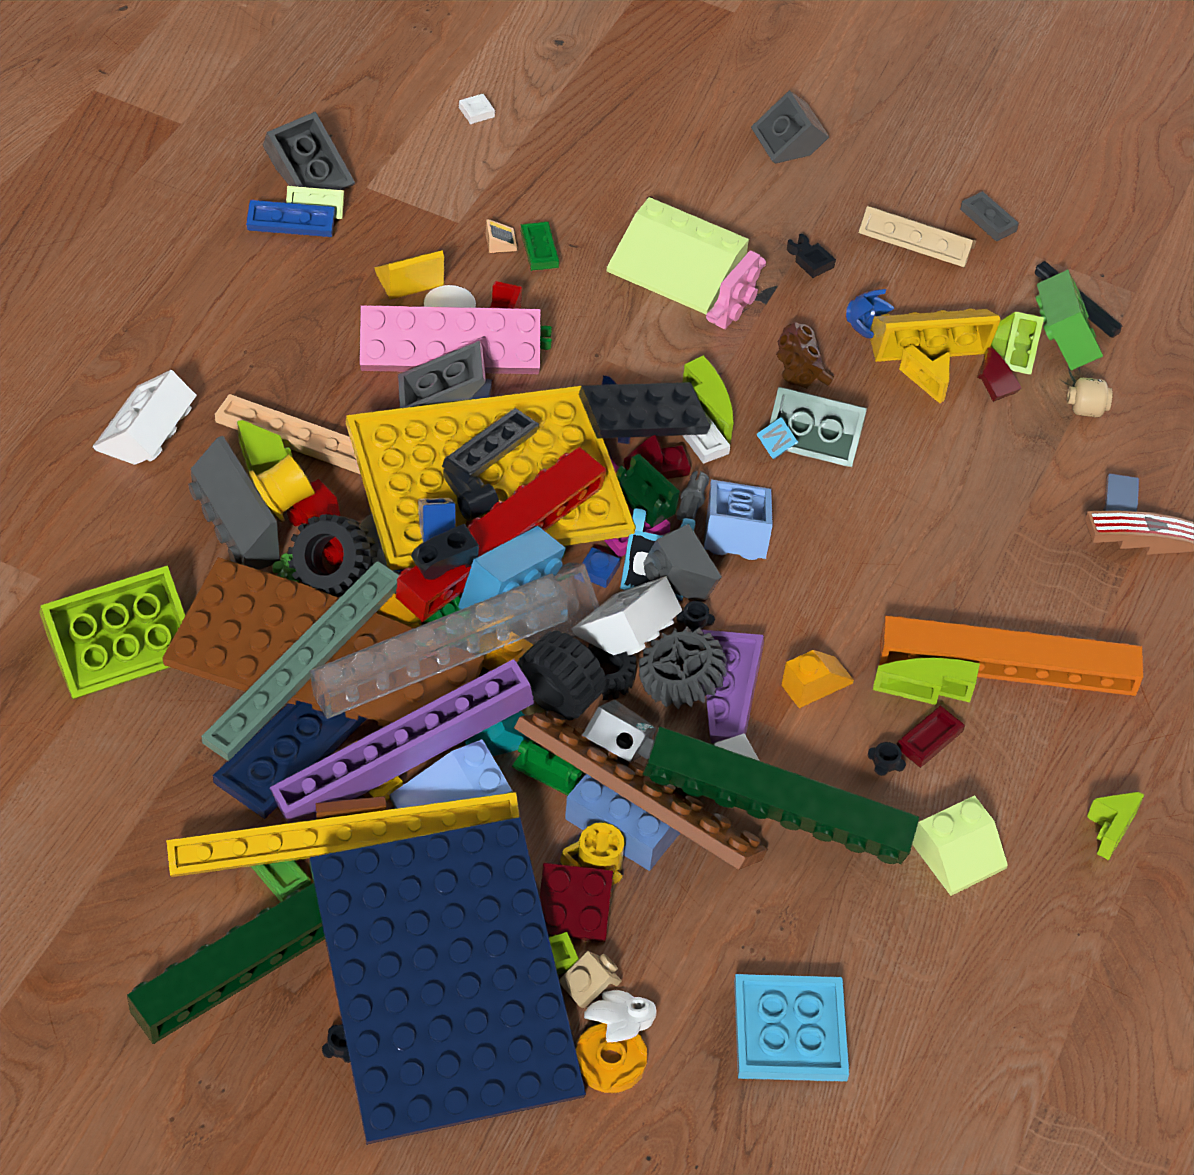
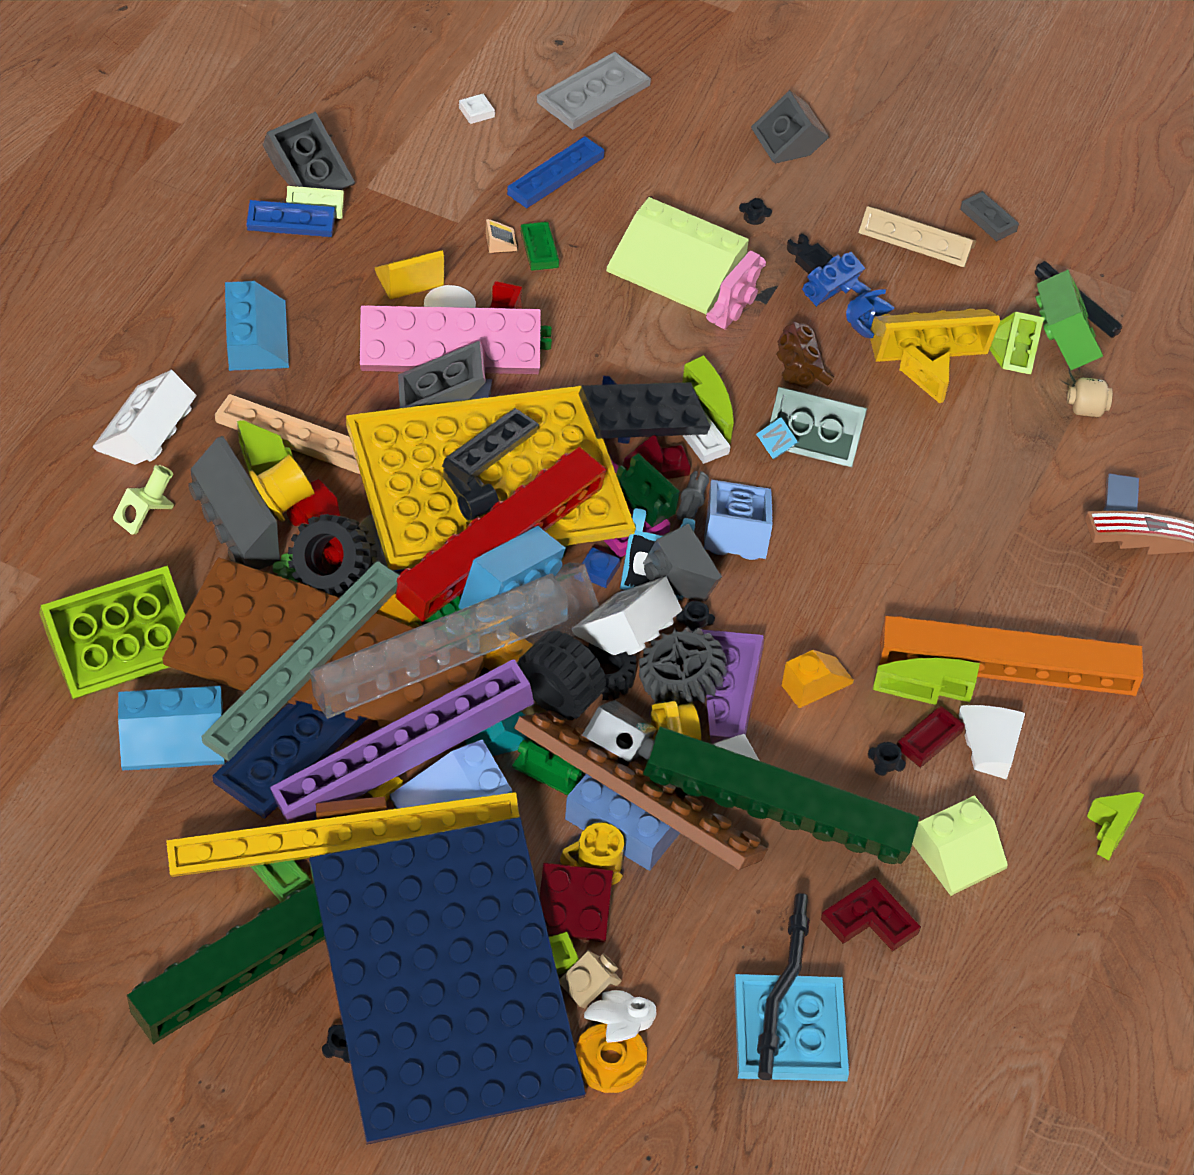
(144, 499): none -> yellowish green bracket
(166, 727): none -> dark azure slope
(255, 327): none -> dark azure slope
(435, 516): blue brick -> none
(446, 552): black leg -> none
(555, 172): none -> blue plate
(593, 90): none -> light grey tile
(676, 718): none -> yellow piece
(755, 211): none -> black plate
(769, 1041): none -> black bar
(836, 276): none -> blue brick
(872, 908): none -> dark red plate
(992, 737): none -> white slope
(997, 376): dark red slope -> none

